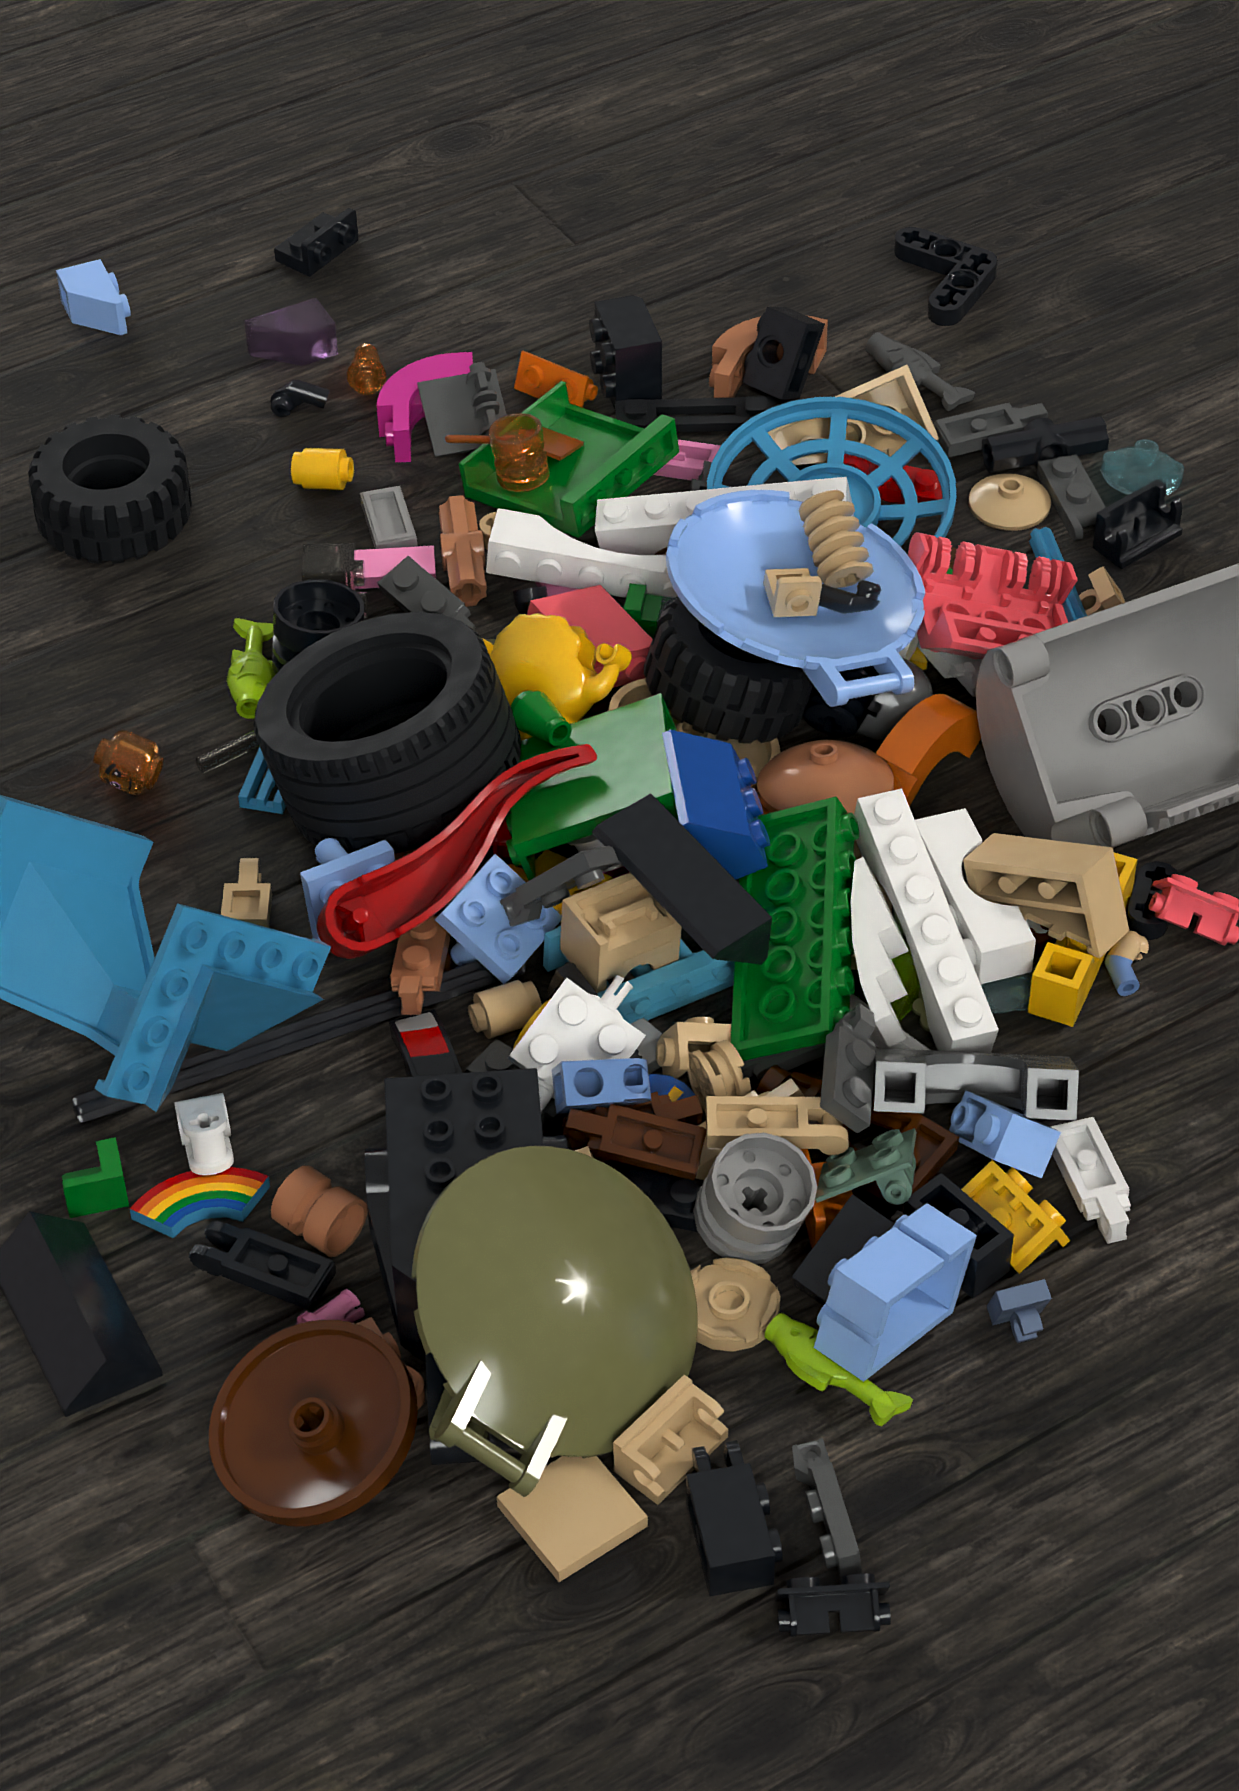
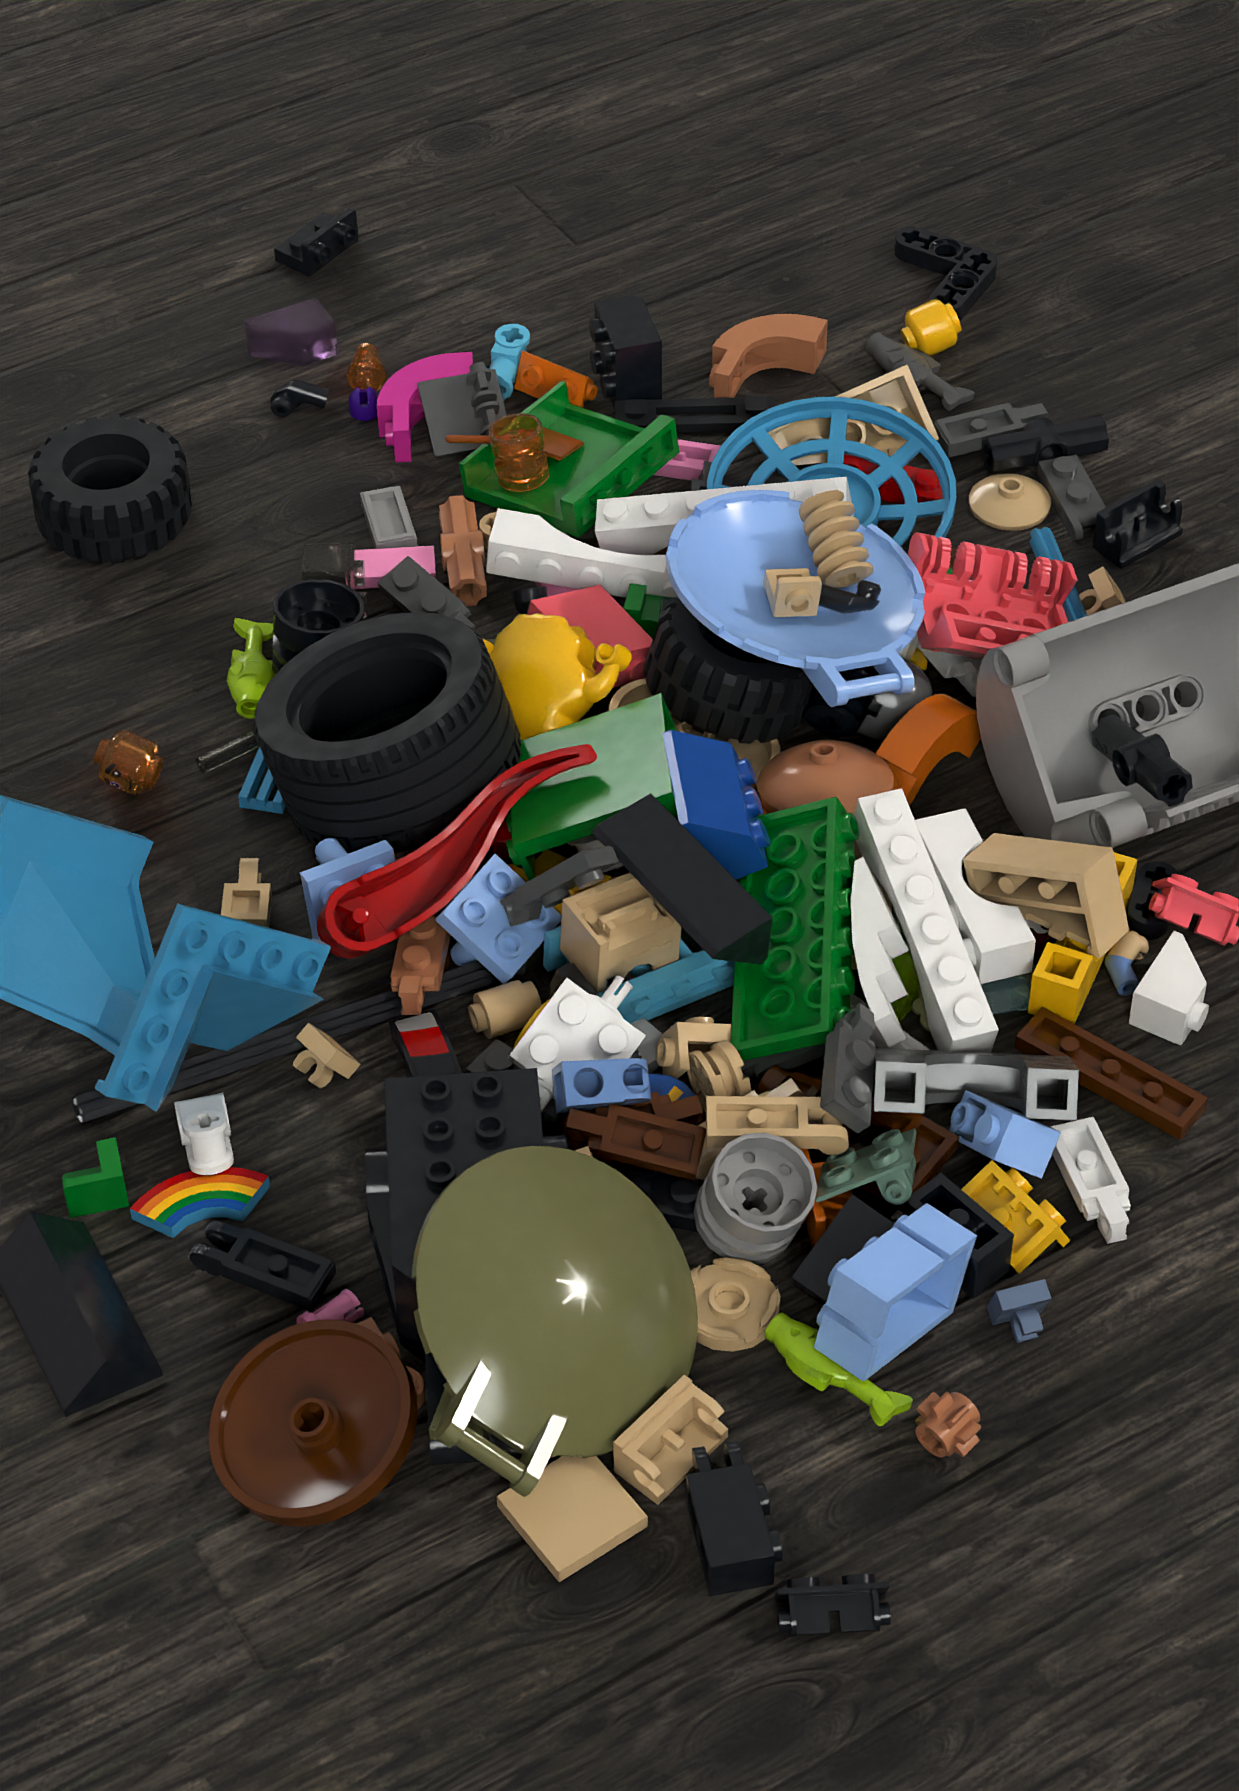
(93, 297): light blue slope -> none
(321, 1214): nougat wheel -> none
(322, 468): yellow brick -> none
(327, 1055): none -> tan tile
(366, 411): none -> dark purple hinge
(506, 354): none -> medium azure connector
(540, 718): green cone -> none
(799, 340): black brick -> none
(827, 1505): dark grey hinge -> none
(931, 327): none -> yellow head
(947, 1424): none -> nougat gear
(1115, 1073): none -> reddish brown plate
(1140, 465): clear light blue dish -> none
(1142, 760): none -> black piece
(1171, 994): none -> white slope

